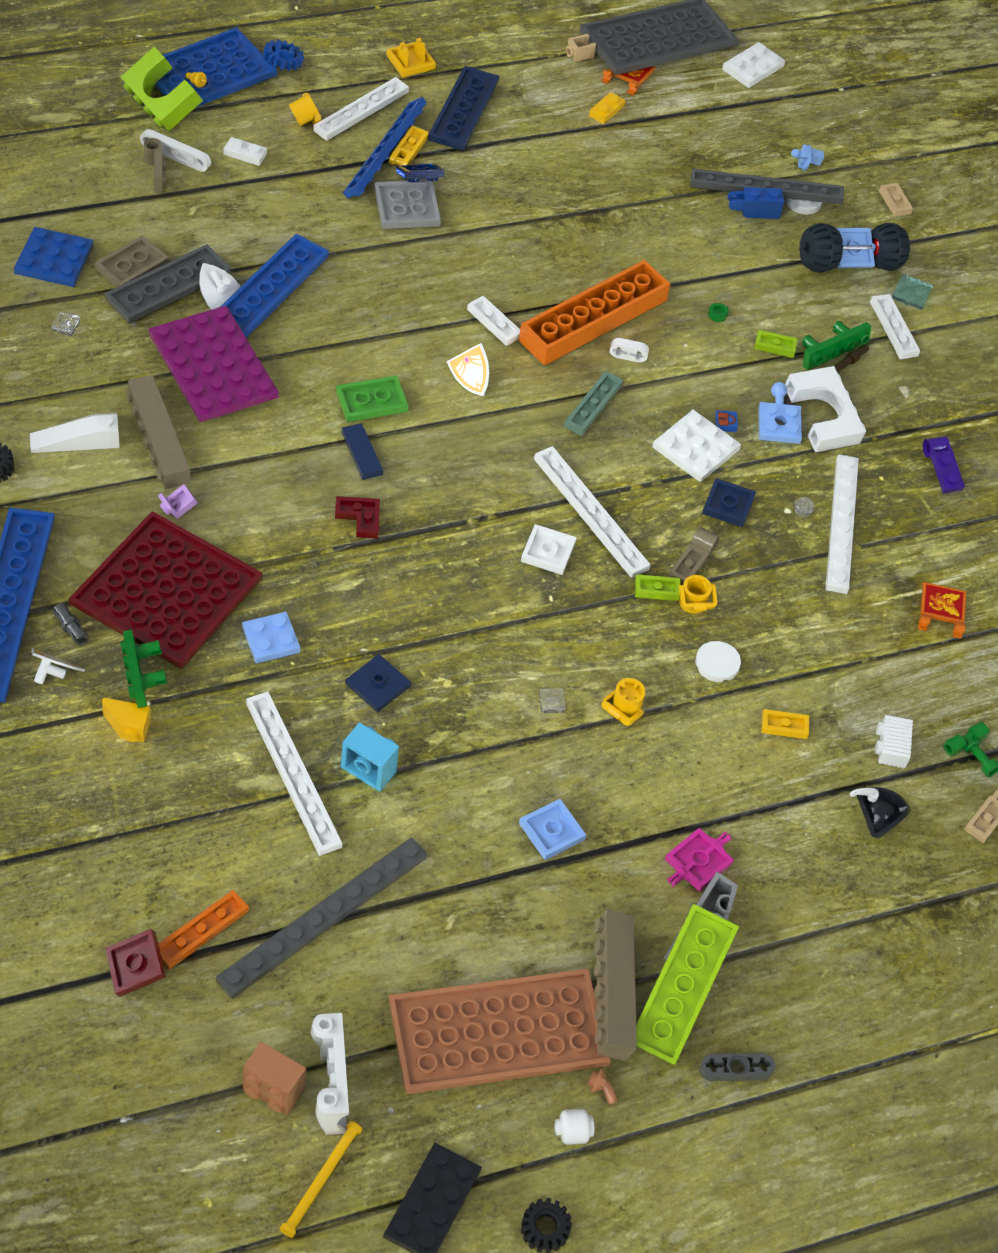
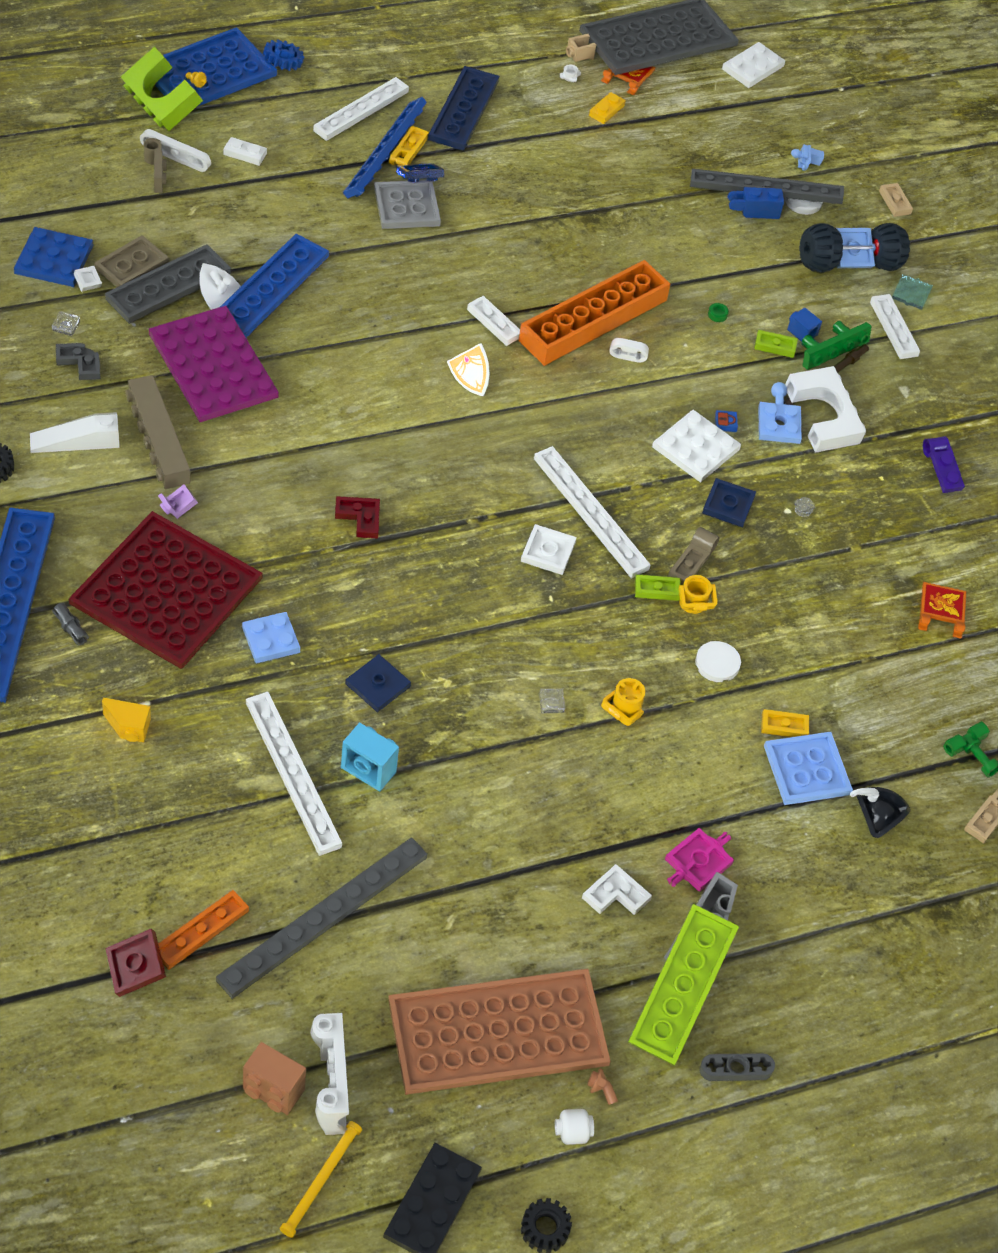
(46, 667): white shield -> none
(78, 354): none -> dark grey plate
(87, 278): none -> white plate
(140, 681): green plate -> none
(305, 110): yellow piece -> none
(362, 451): dark blue tile -> none
(371, 398): bright green plate -> none
(411, 58): yellow plate -> none
(552, 829): light blue plate -> none
(570, 73): none -> white plate
(593, 403): sand green plate -> none
(615, 985): dark tan brick -> none
(616, 885): none -> white plate
(803, 324): none -> blue brick
(807, 768): none -> light blue plate
(842, 524): white plate -> none
(894, 741): white brick -> none

